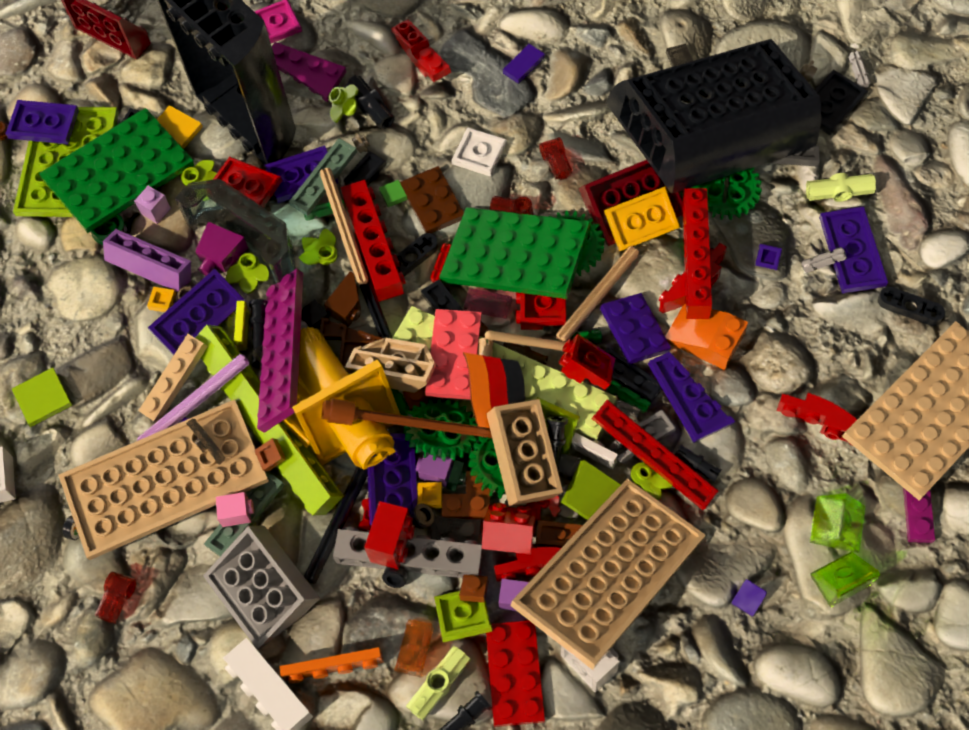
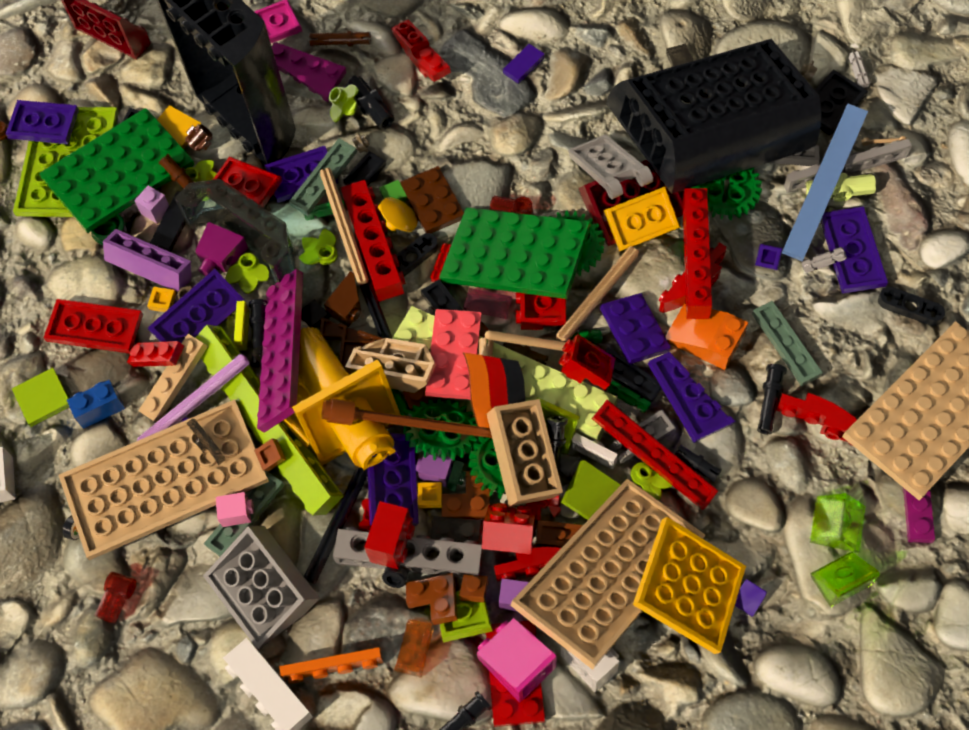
(93, 326): none -> red plate
(95, 404): none -> blue brick
(155, 354): none -> red plate
(169, 227): none -> black tile
(178, 174): none -> reddish brown pin
(199, 137): none -> reddish brown gear
(350, 38): none -> reddish brown pin
(398, 215): none -> yellow dish
(422, 516): black tile -> none
(427, 695): yellowish green piece -> none
(439, 593): none -> dark orange plate
(479, 151): white tile -> none
(517, 658): none -> dark pink slope
(554, 153): clear red piece -> none
(609, 164): none -> light grey hinge
(690, 585): none -> yellow plate
(772, 388): none -> black pin
(787, 343): none -> sand green plate
(824, 182): none -> medium blue tile
(855, 163): none -> light grey plate
(867, 141): none -> tan hinge

